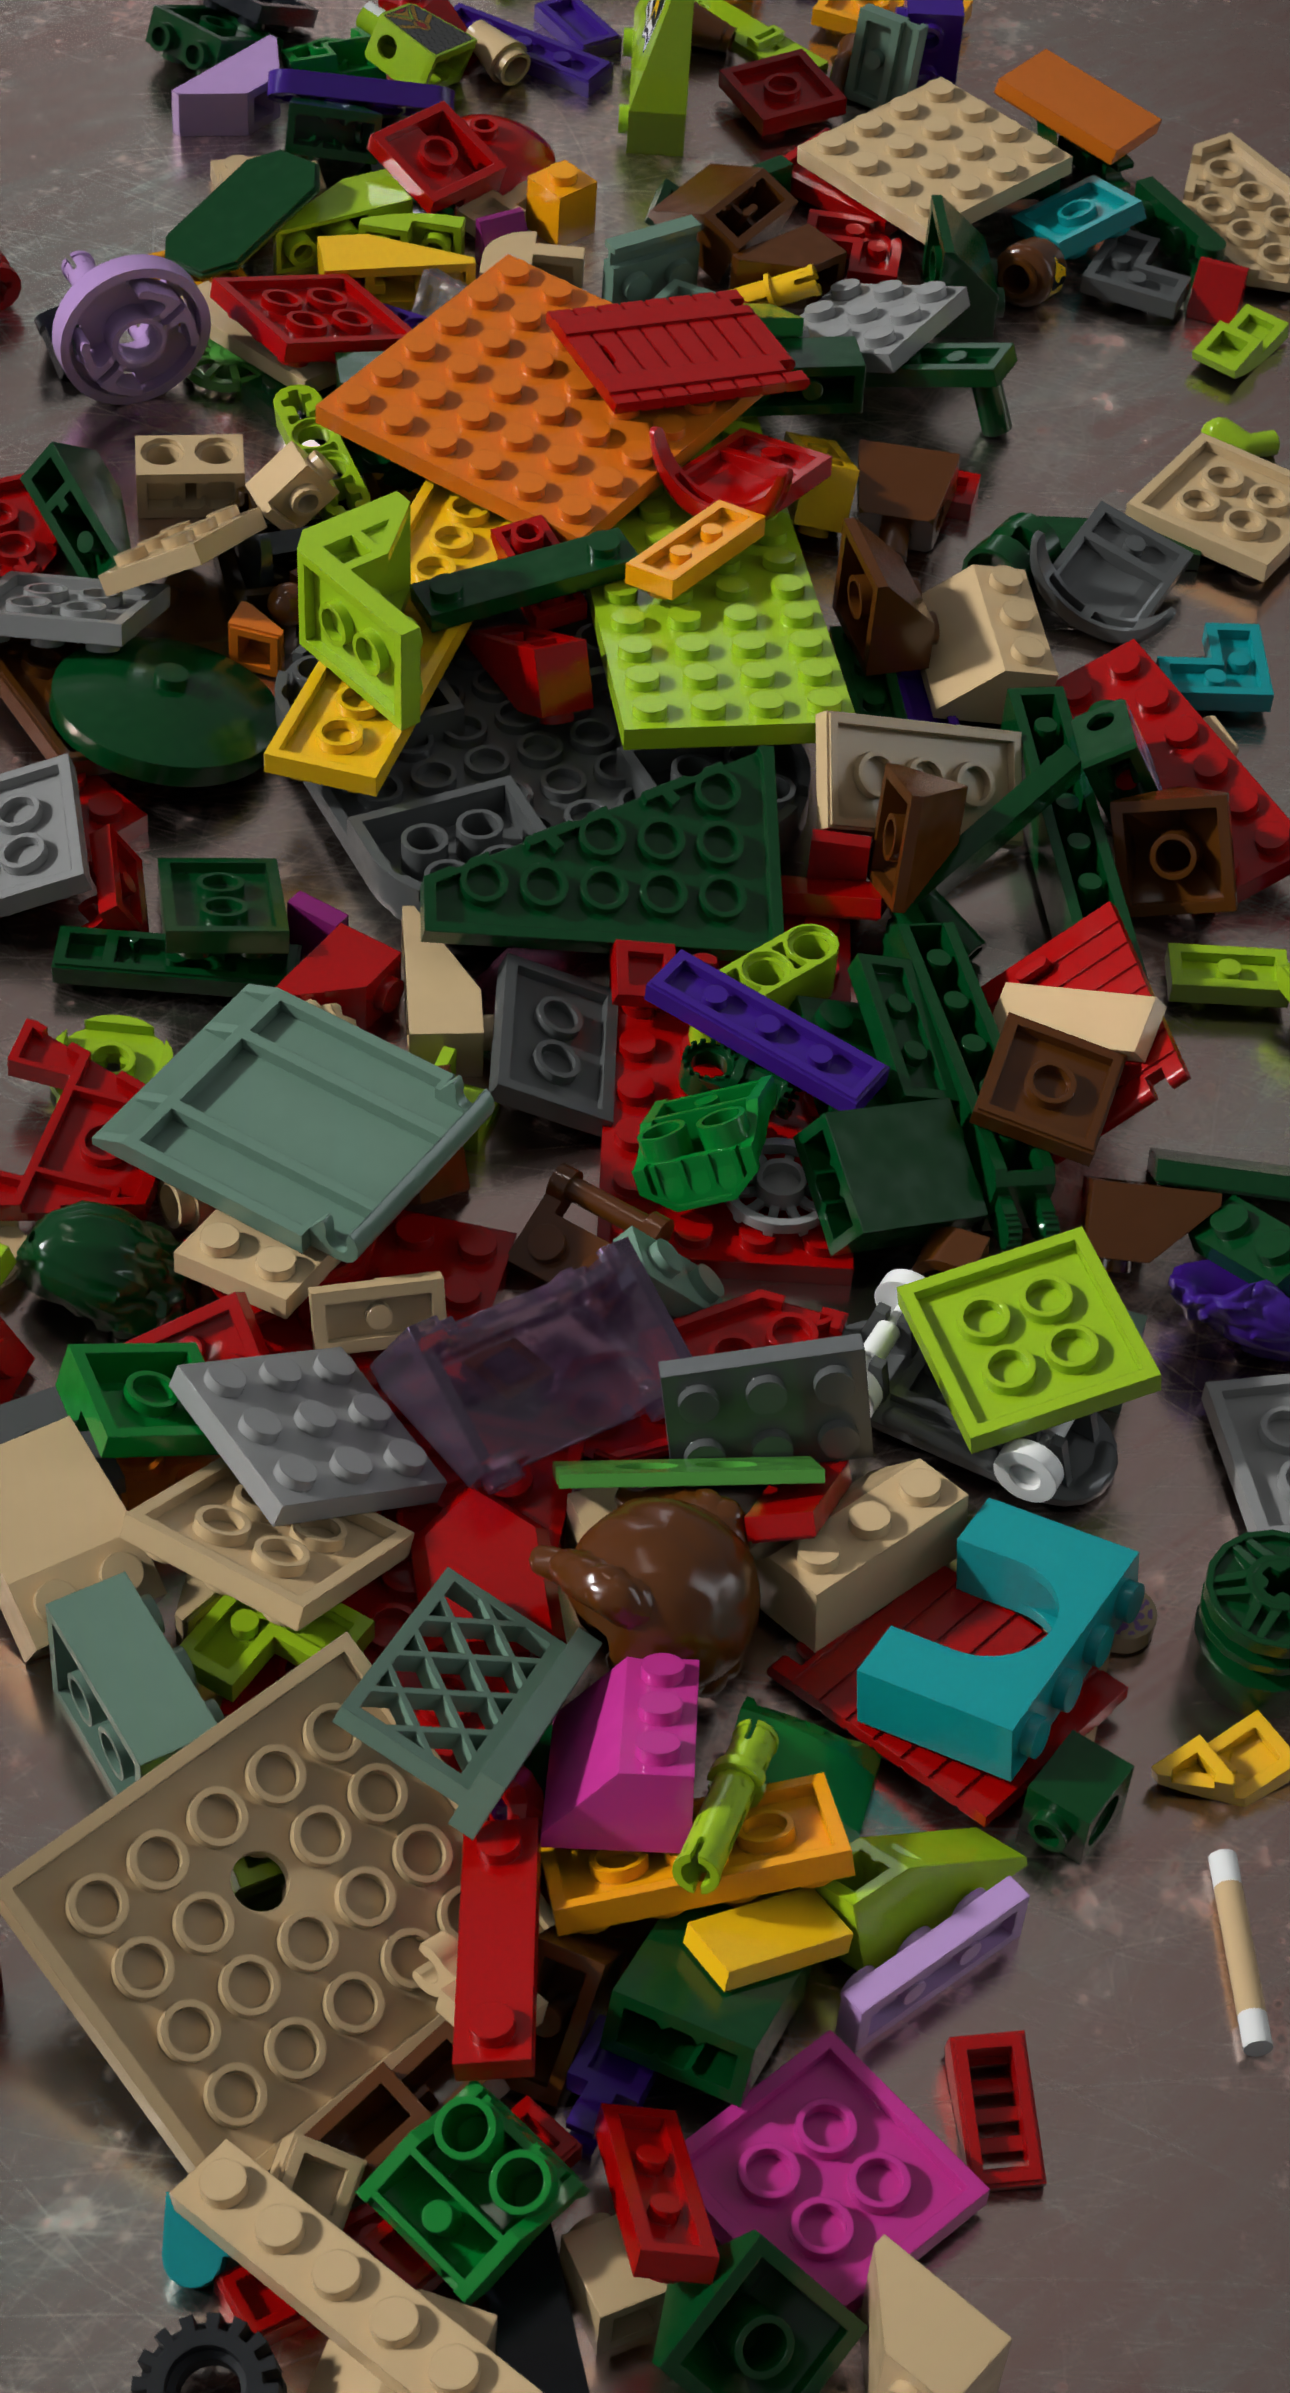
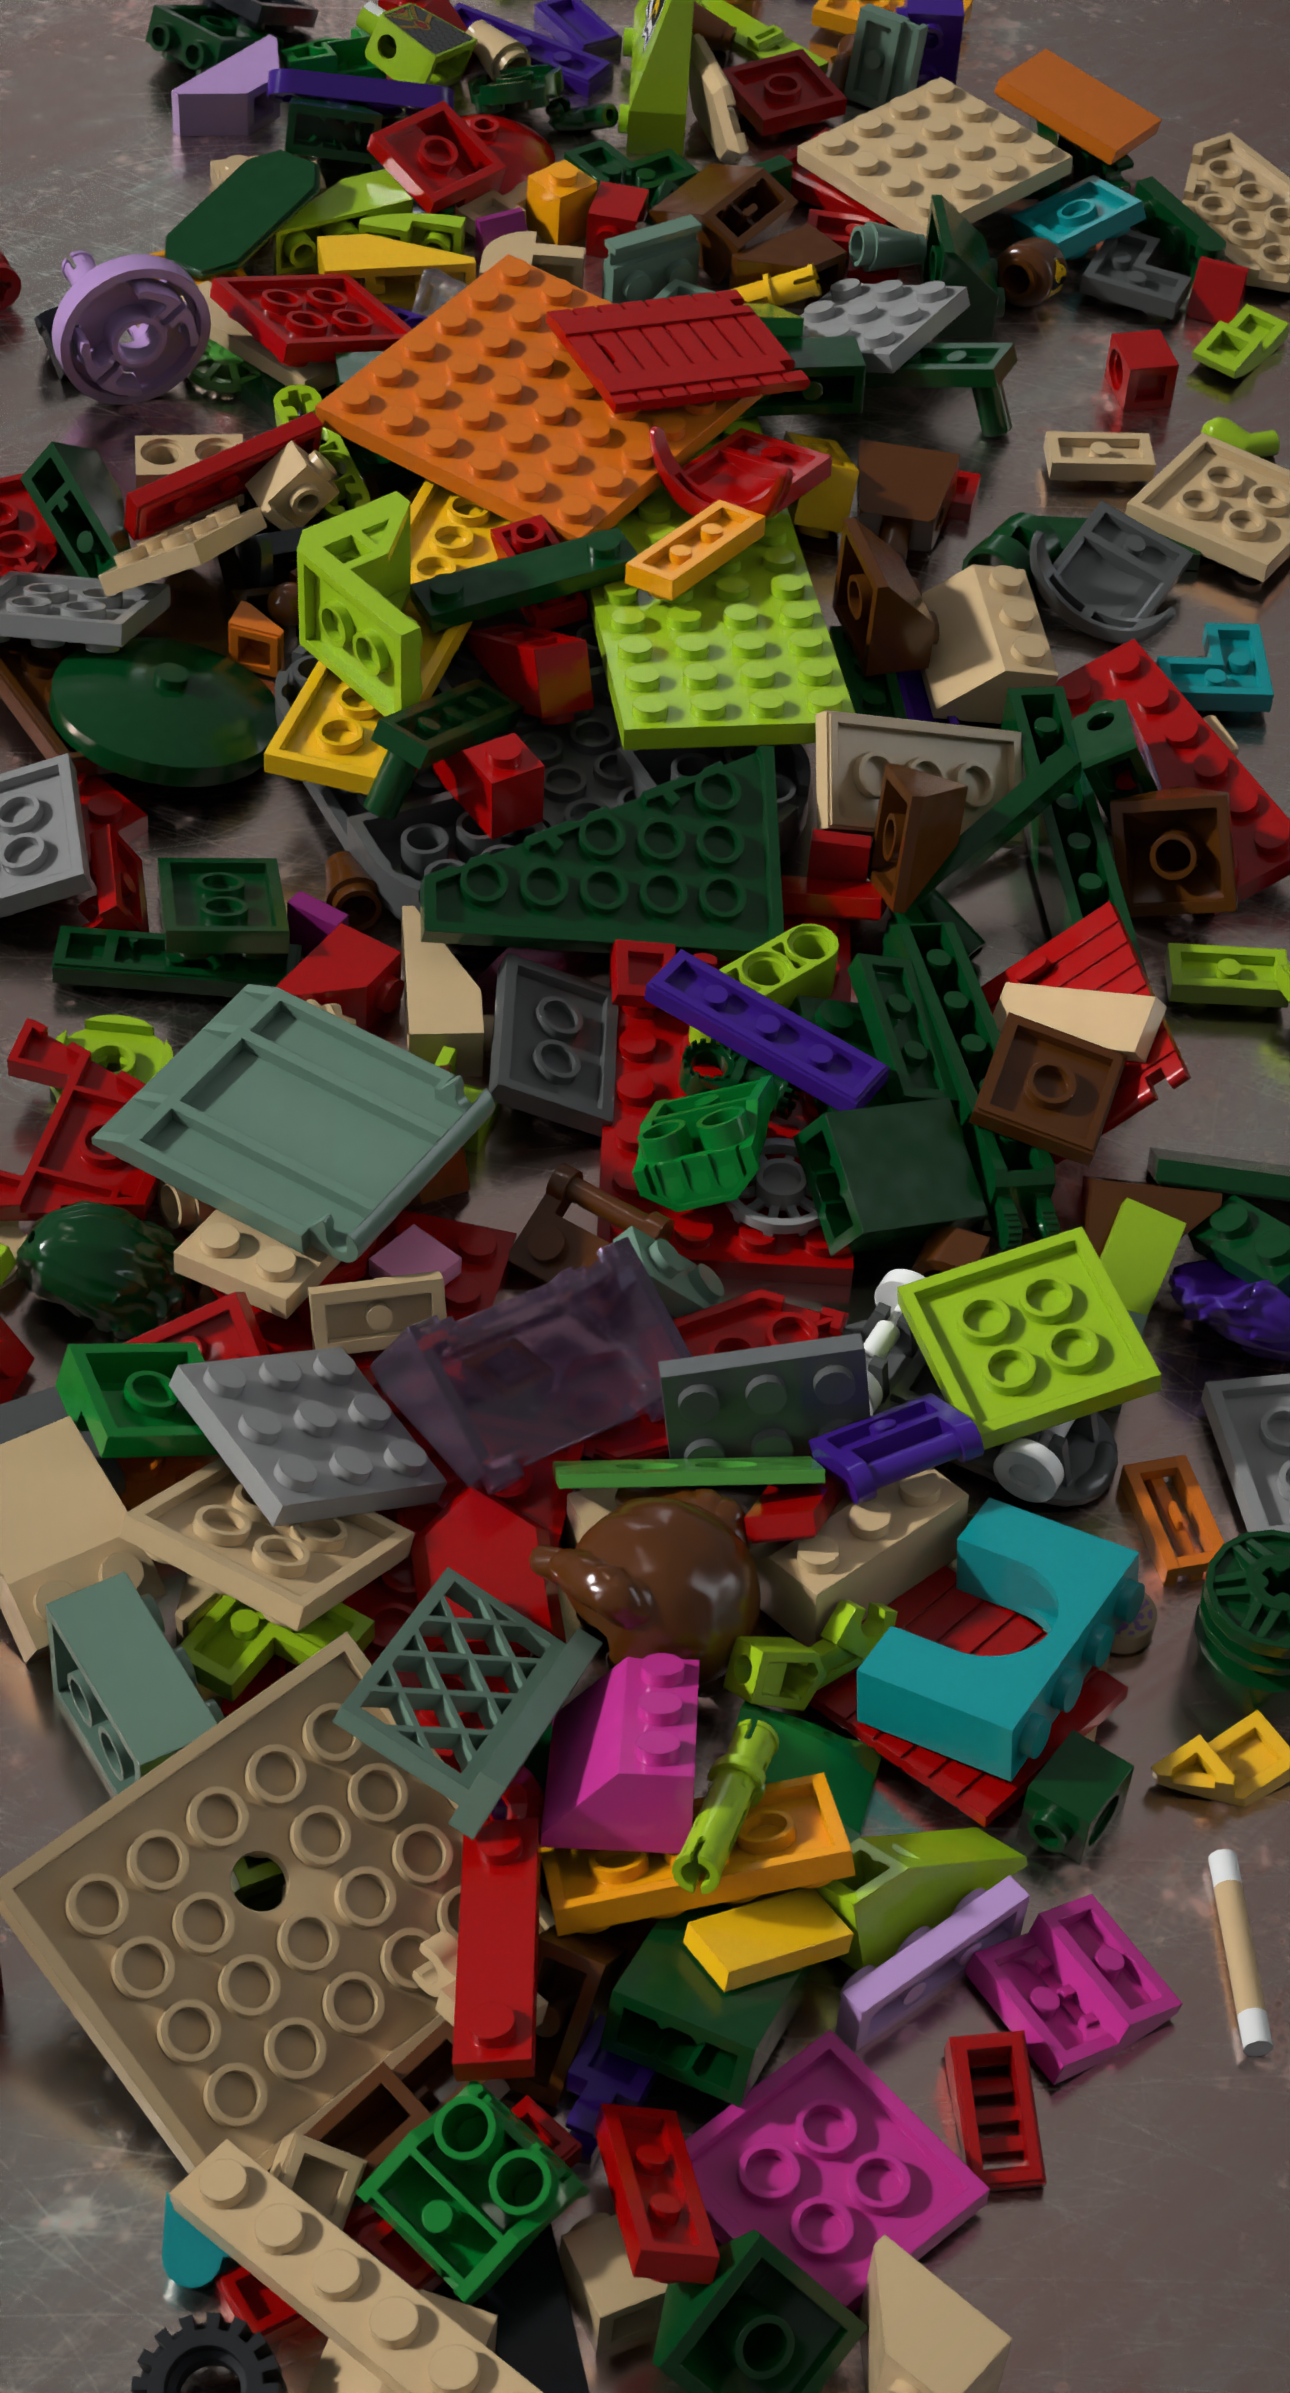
(213, 478): none -> red tile
(352, 890): none -> reddish brown cone
(415, 1253): none -> bright pink tile
(432, 733): none -> dark green piece
(496, 784): none -> red slope
(524, 84): none -> dark green plate
(583, 118): none -> dark green arm
(607, 164): none -> dark green plate
(614, 212): none -> red brick
(713, 103): none -> tan tile
(789, 1673): none -> lime piece
(885, 247): none -> sand green cone
(896, 1445): none -> dark purple plate
(1073, 1988): none -> dark pink slope
(1099, 456): none -> tan plate
(1140, 1253): none -> lime slope
(1141, 370): none -> red brick
(1150, 1526): none -> orange tile

